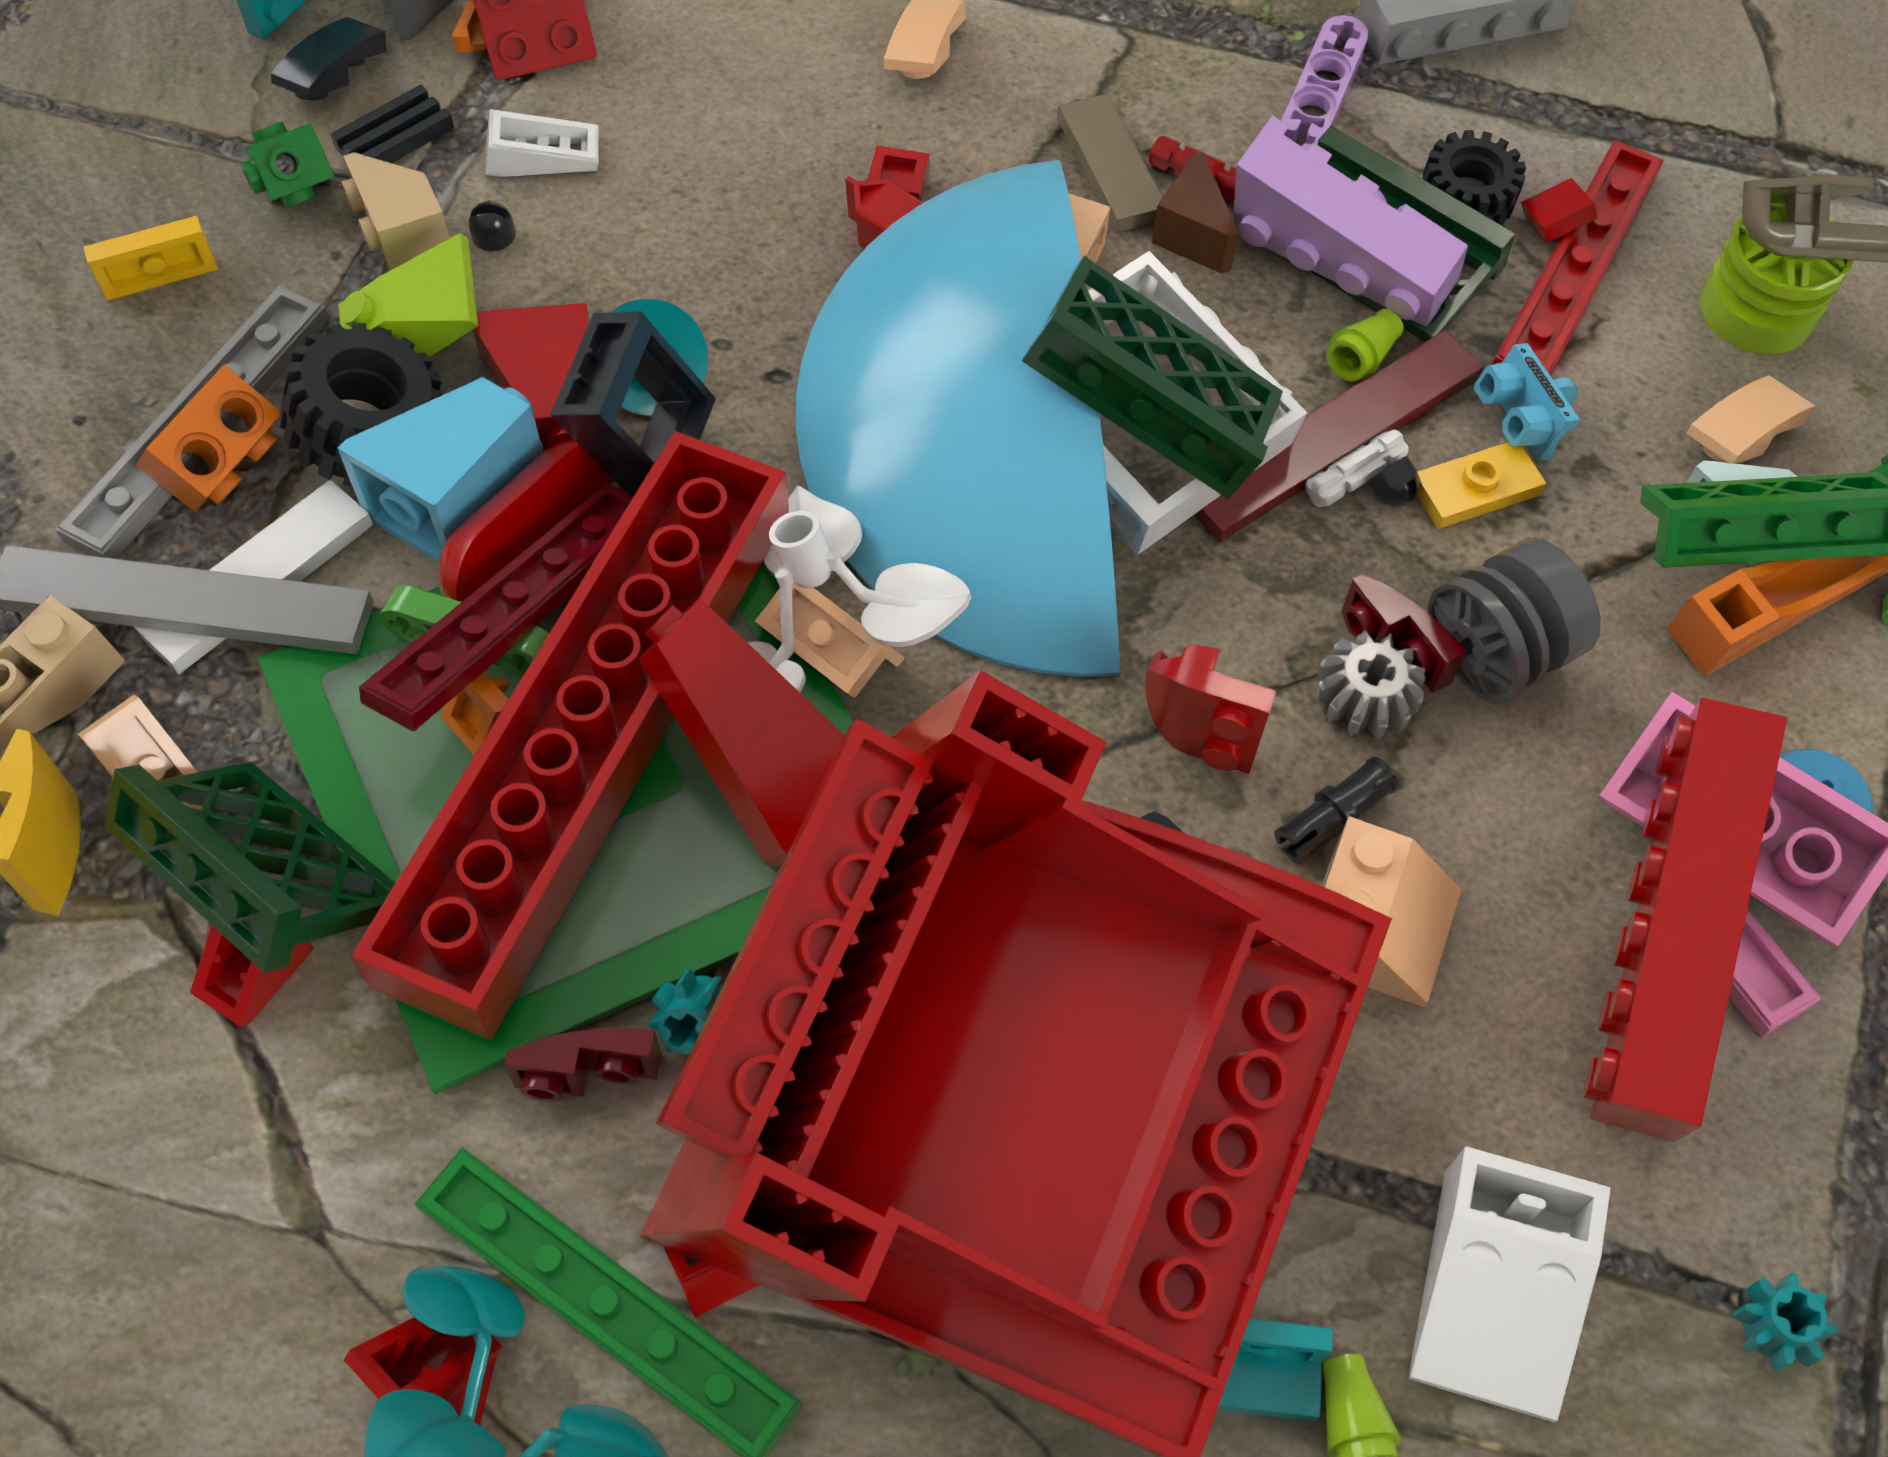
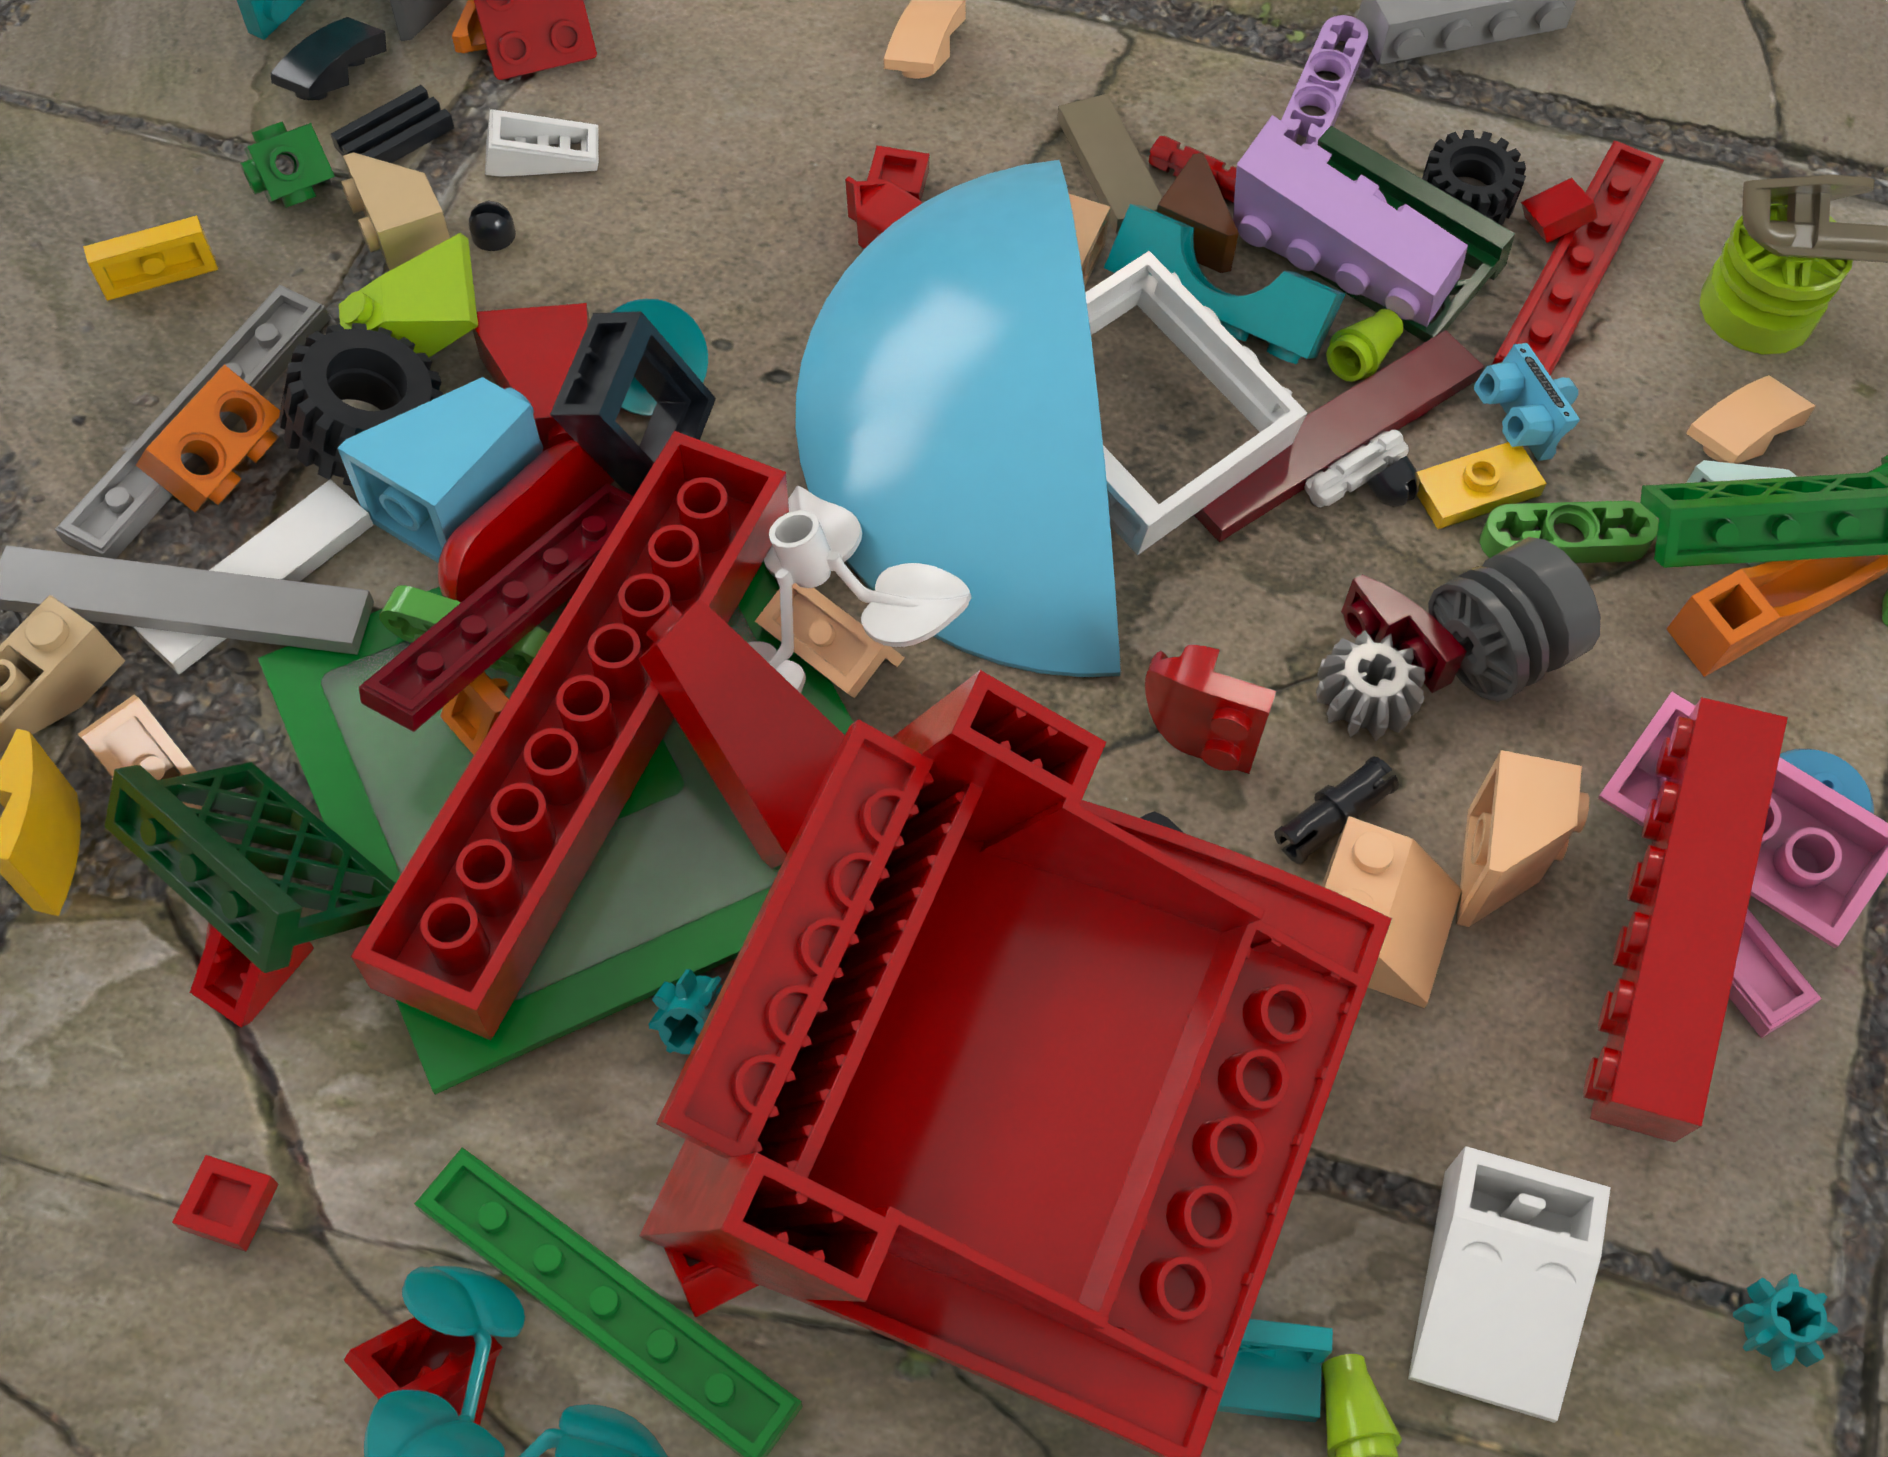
(225, 1203): none -> red plate
(562, 1061): dark red slope -> none
(1143, 399): dark green fence -> none
(1288, 313): none -> teal arch
(1517, 830): none -> light nougat slope
(1590, 518): none -> bright green beam

